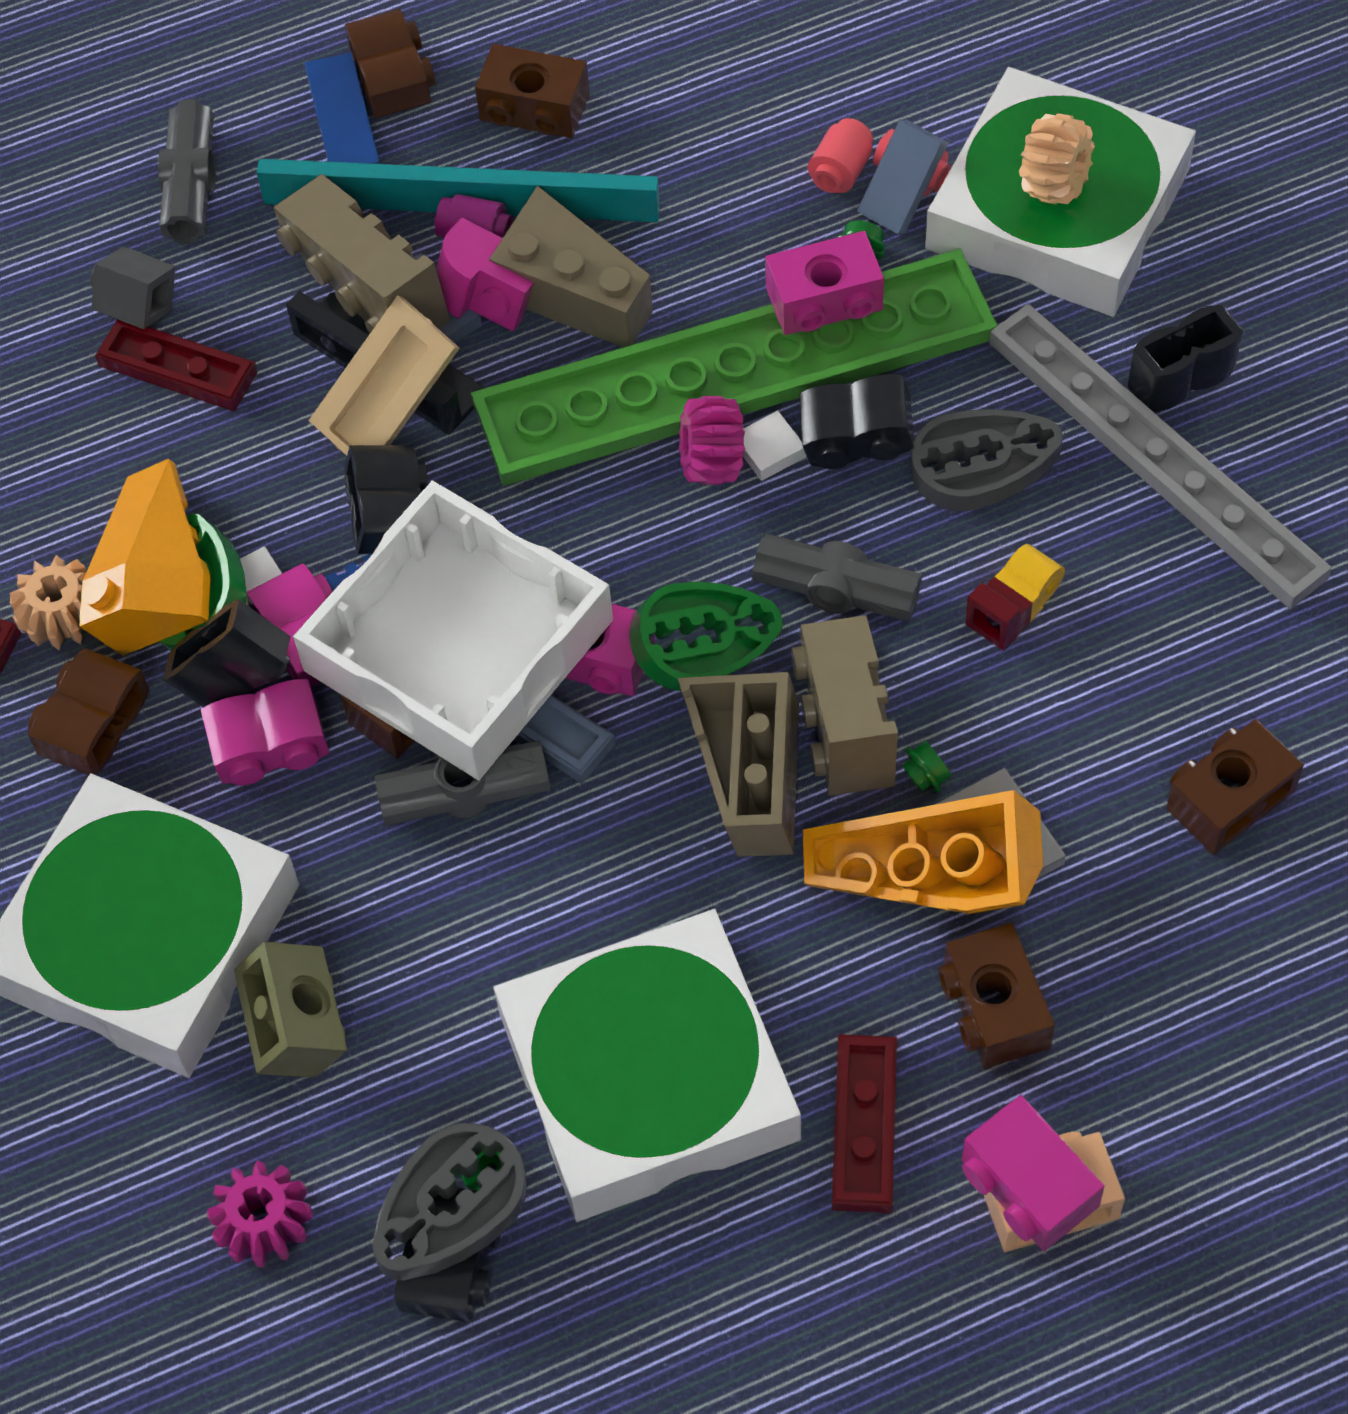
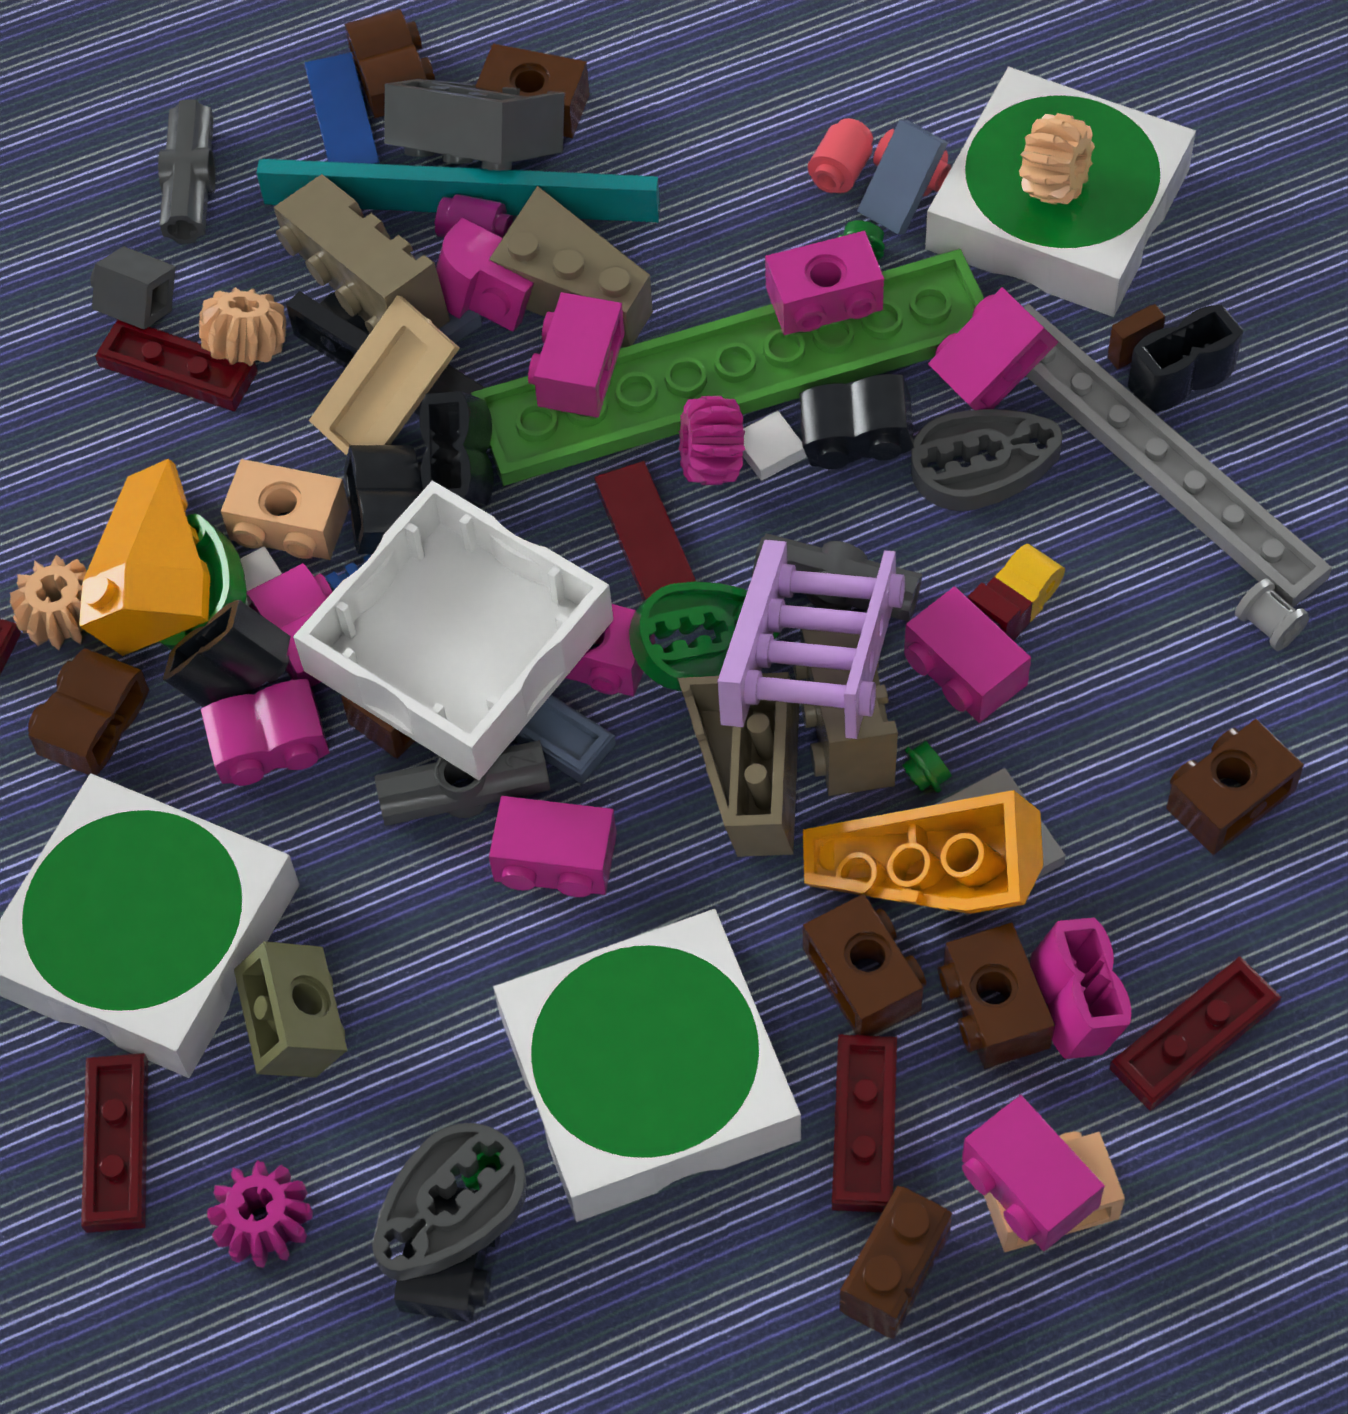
(115, 1143): none -> dark red tile
(242, 326): none -> light nougat gear
(265, 490): none -> light nougat brick
(457, 438): none -> black brick
(472, 122): none -> dark grey wedge
(552, 846): none -> dark pink brick
(577, 354): none -> dark pink brick
(643, 528): none -> dark red tile
(766, 612): none -> lavender fence
(872, 998): none -> reddish brown brick
(895, 1262): none -> reddish brown brick
(966, 655): none -> dark pink brick
(992, 351): none -> dark pink brick
(1080, 987): none -> dark pink brick
(1130, 331): none -> reddish brown tile
(1195, 1033): none -> dark red tile
(1272, 614): none -> light grey bush

